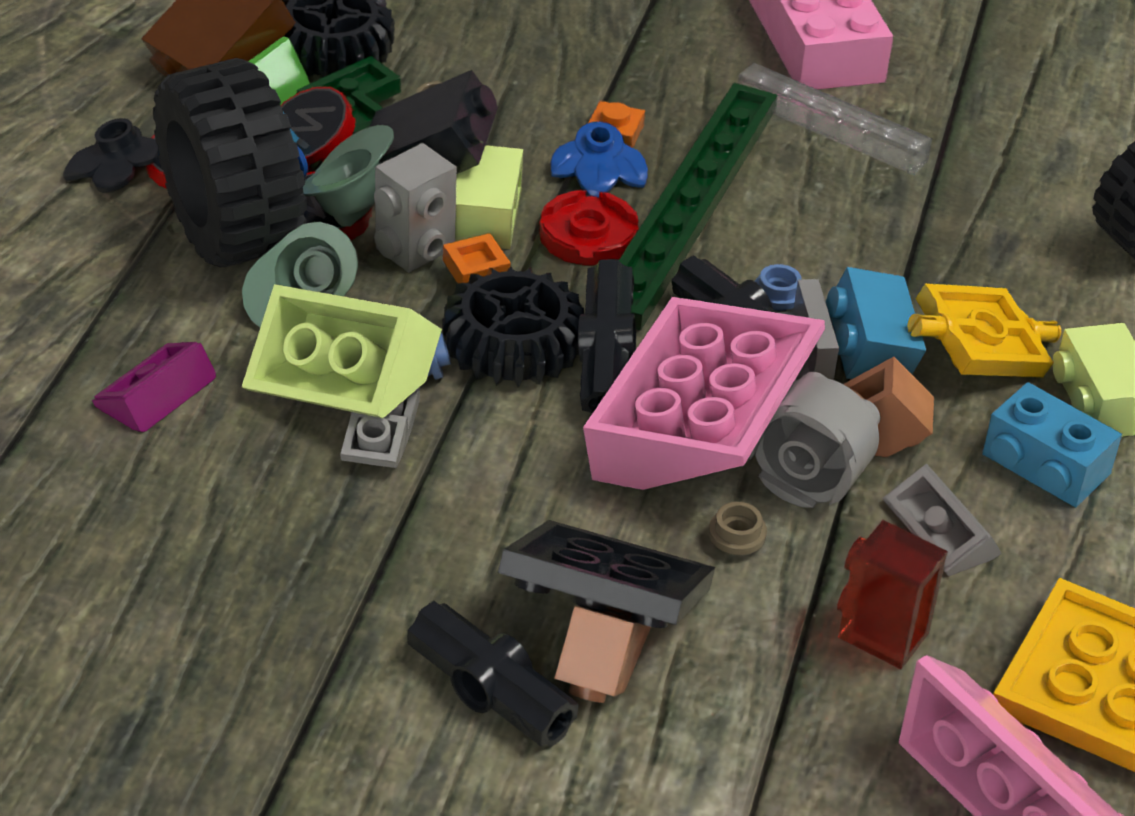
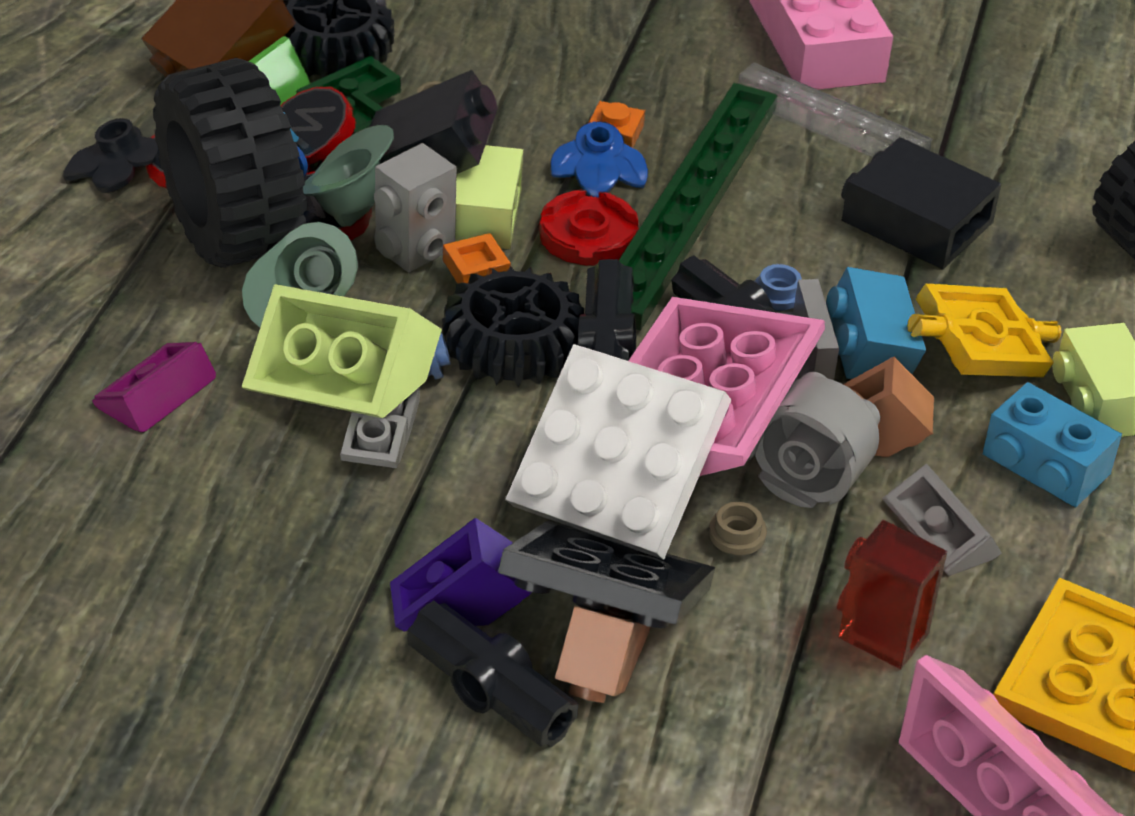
(462, 576): none -> dark purple slope
(619, 450): none -> white plate
(920, 202): none -> black brick

